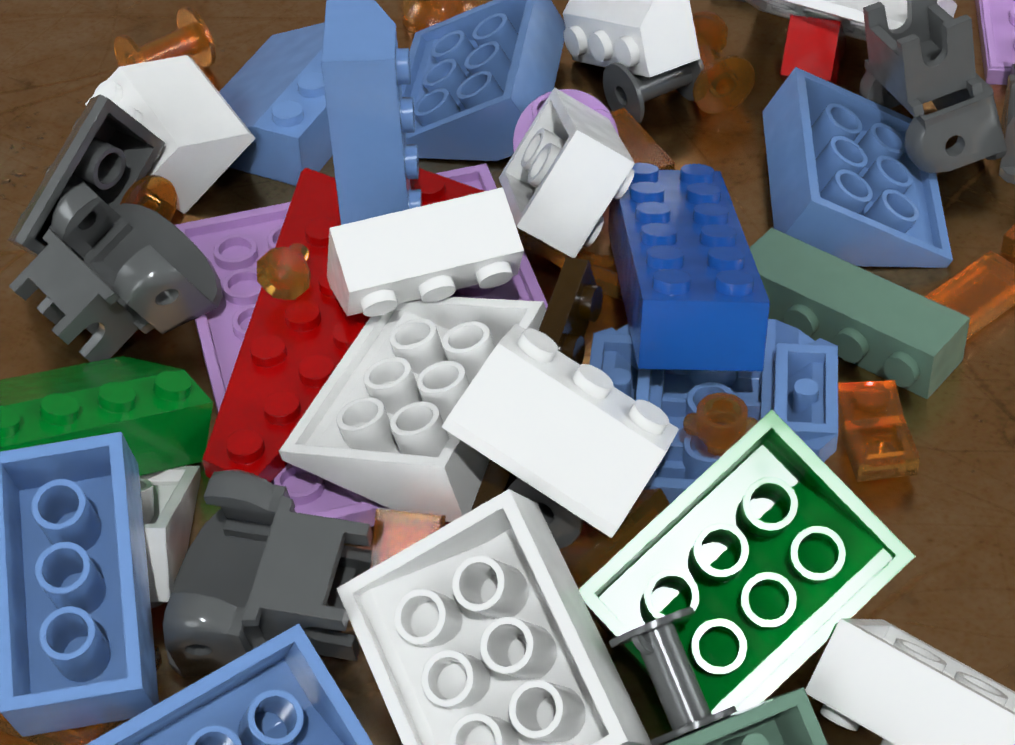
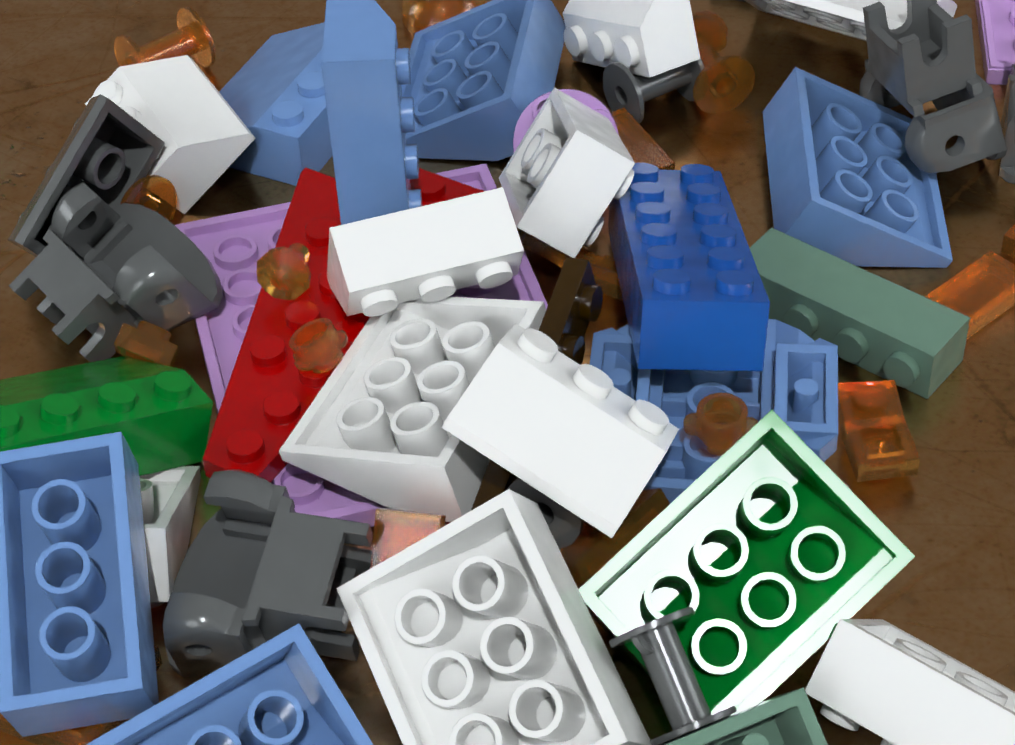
(146, 343): none -> clear orange plate
(318, 346): none -> clear orange plate
(814, 47): red slope -> none

